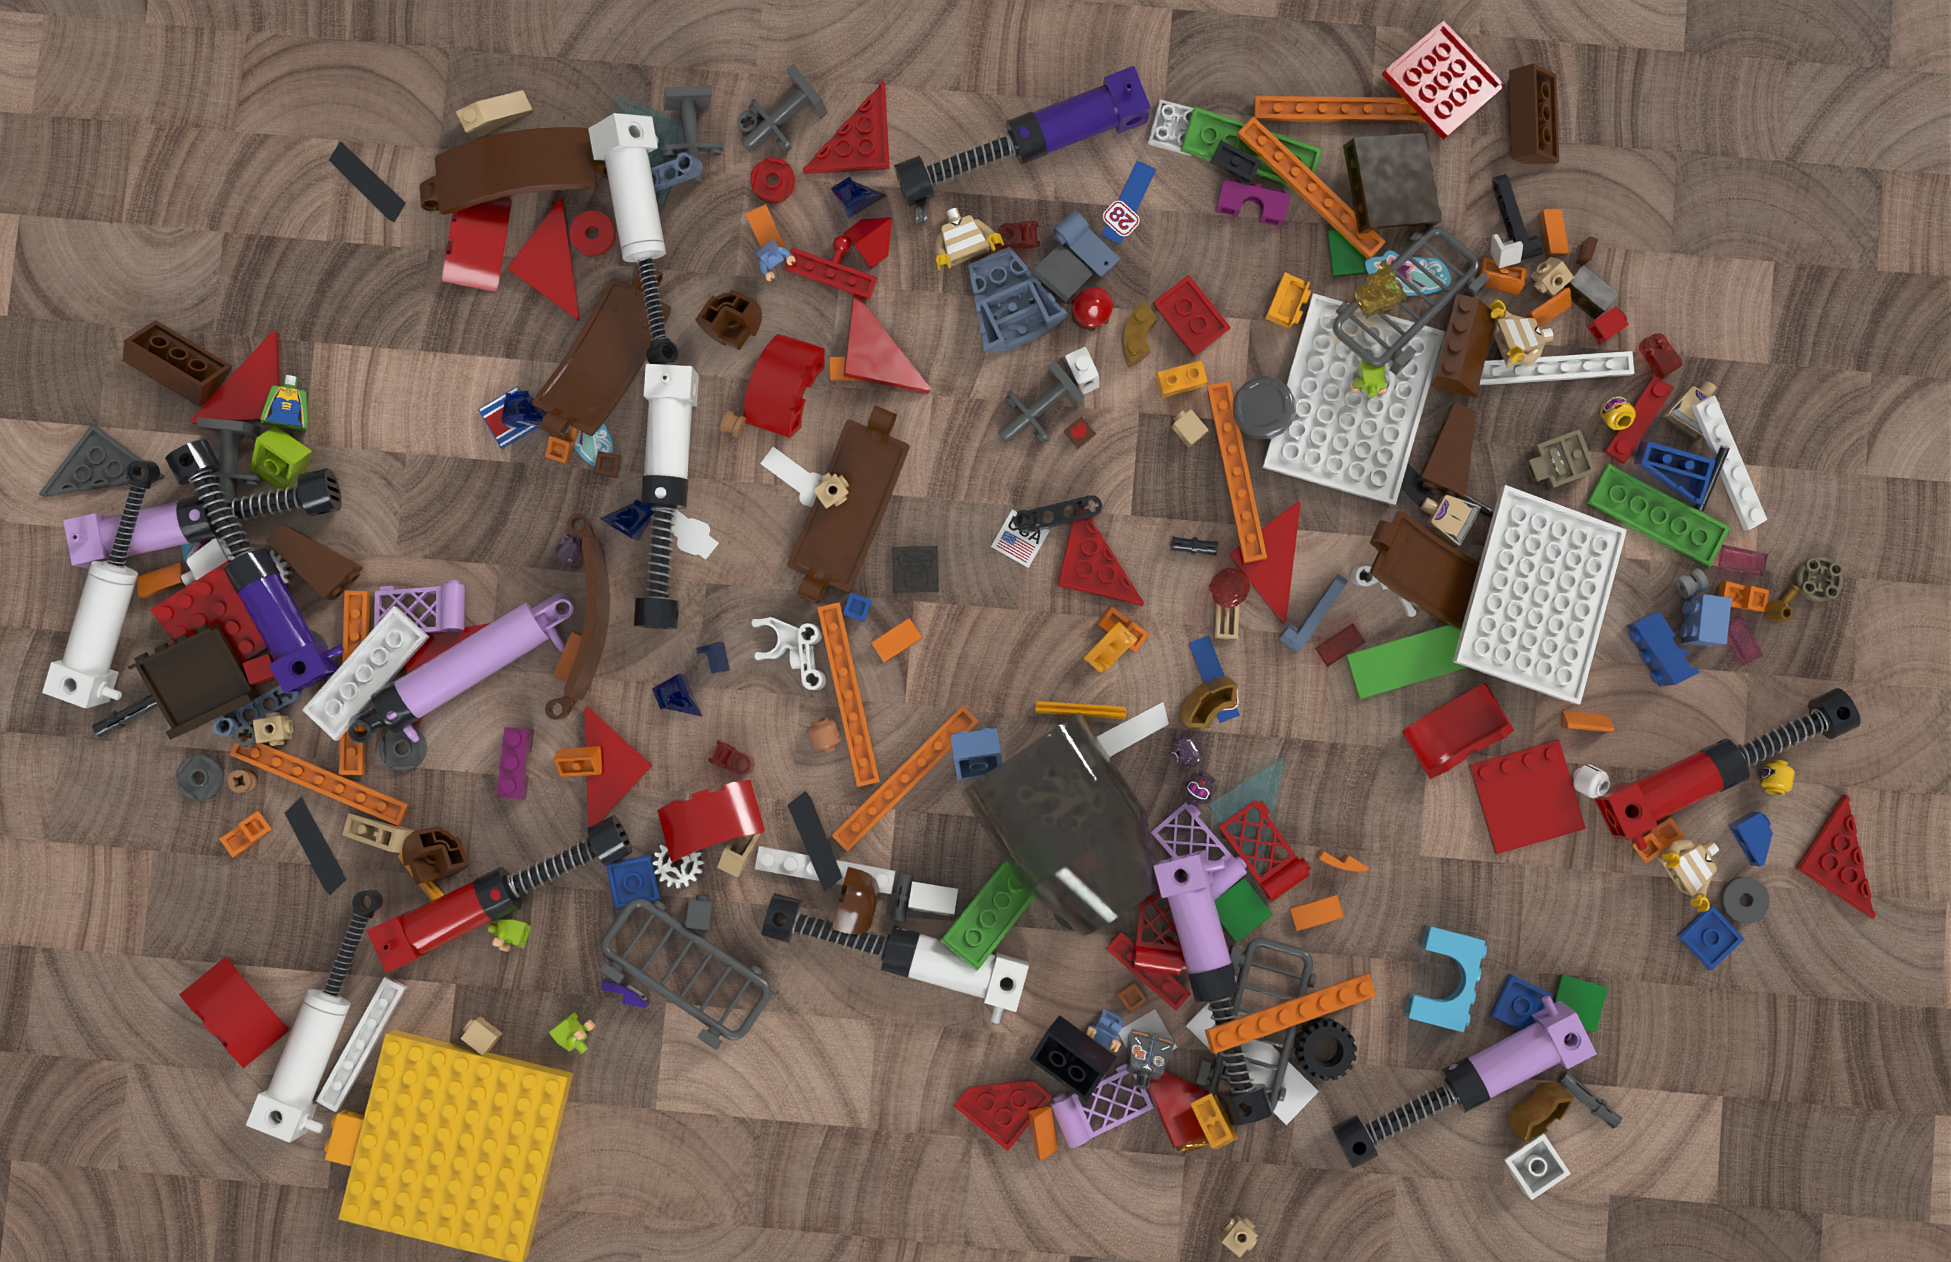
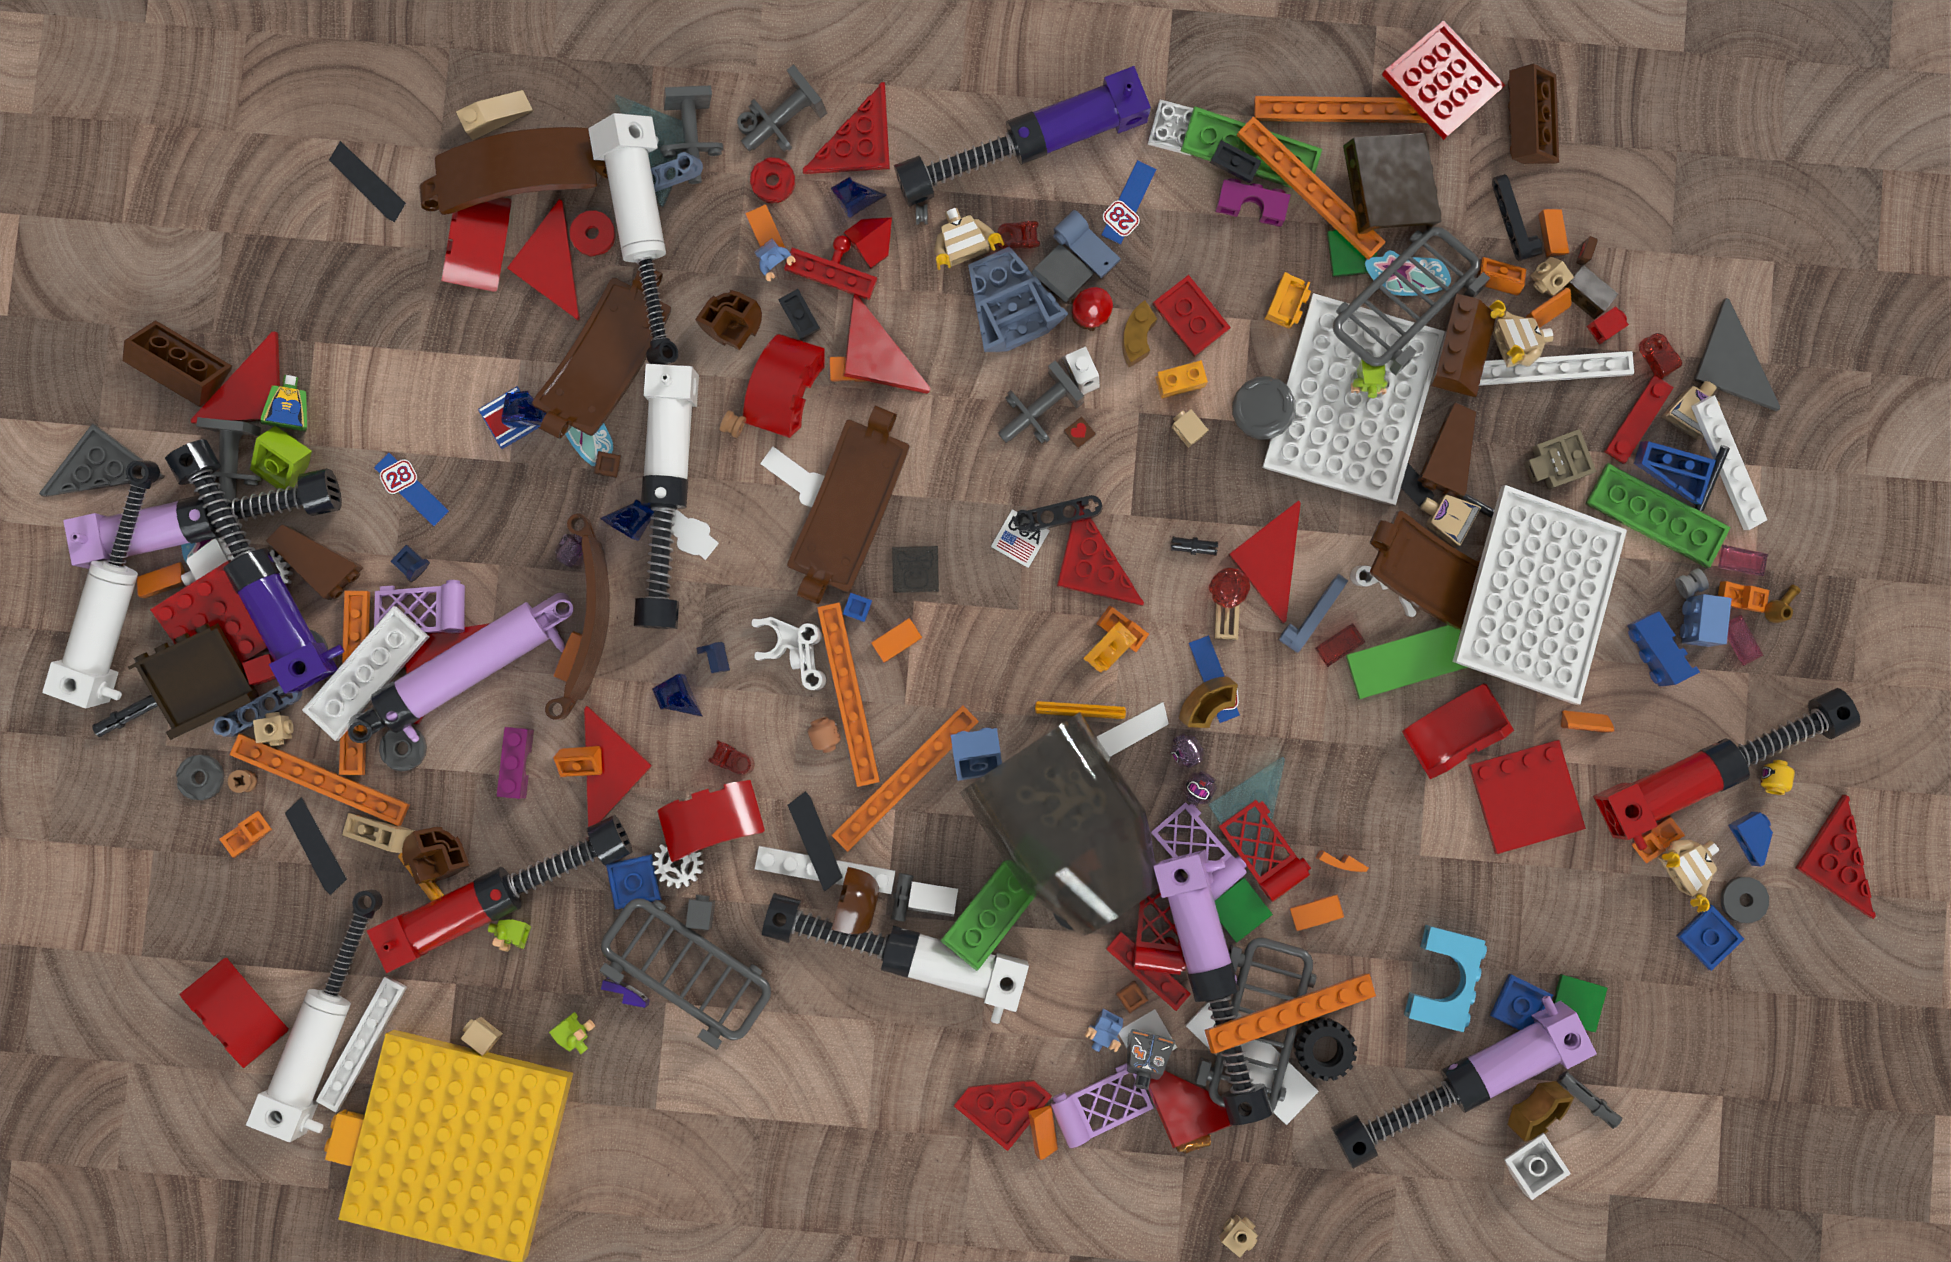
(242, 731): dark grey bush -> none
(402, 478): none -> blue sticker
(410, 563): none -> dark blue tile
(561, 449): orange slope -> none
(737, 854): tan slope -> none
(799, 314): none -> black plate
(829, 498): tan brick -> none
(1073, 1058): black brick -> none
(1214, 1121): light orange hinge -> none
(1236, 473): orange plate -> none
(1380, 291): clear yellow slope -> none
(1505, 253): white panel -> none
(1591, 781): white head -> none
(1617, 413): yellow head -> none
(1732, 363): none -> dark grey tile
(1819, 578): dark tan tile -> none

